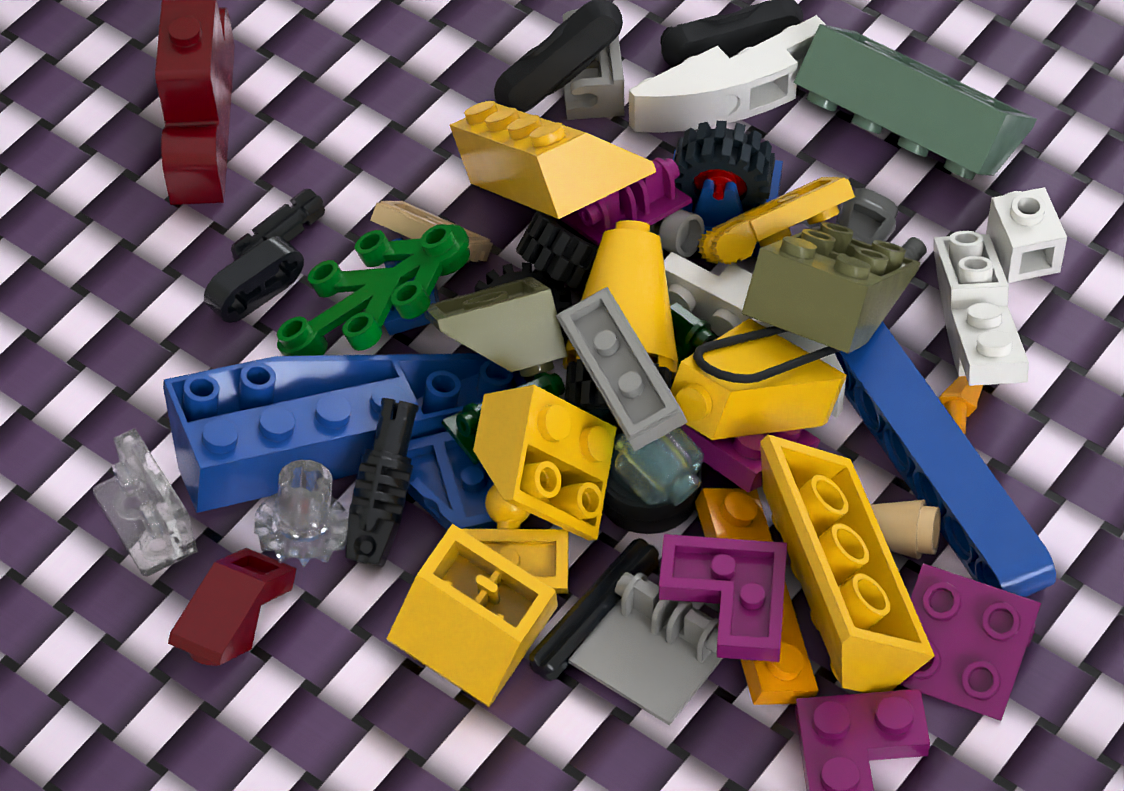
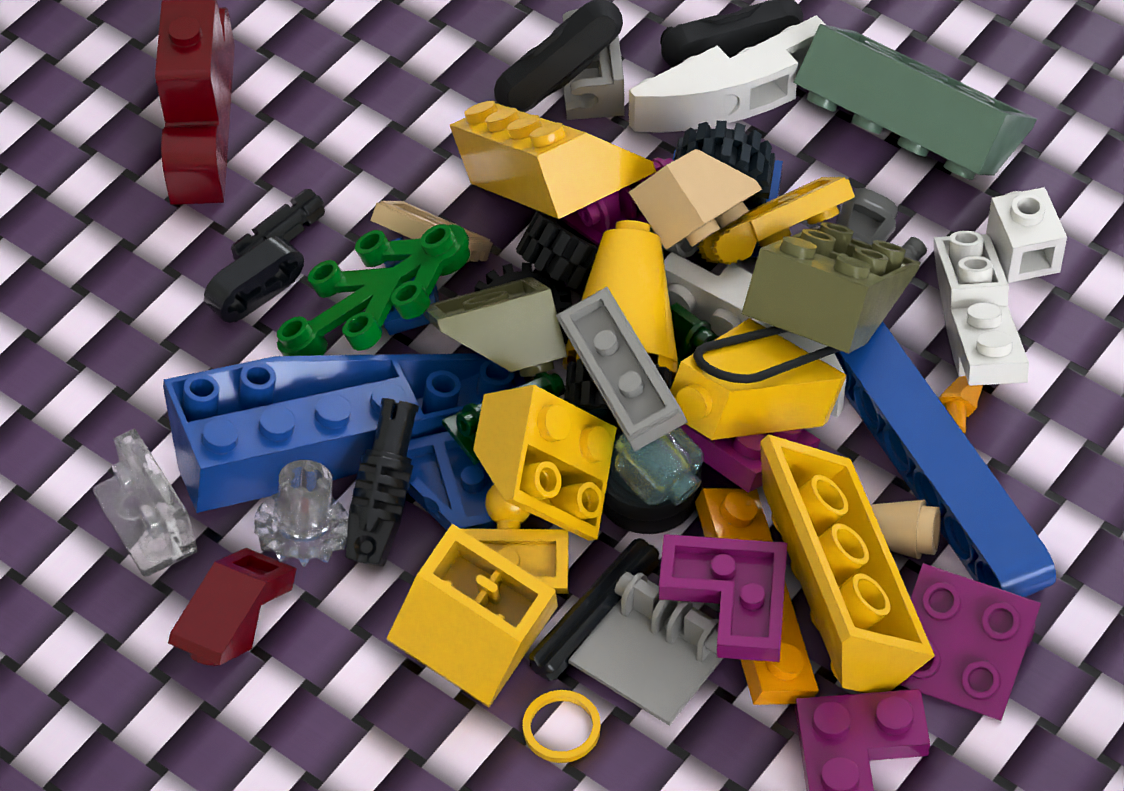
(561, 756): none -> yellow piece
(693, 198): none -> tan slope

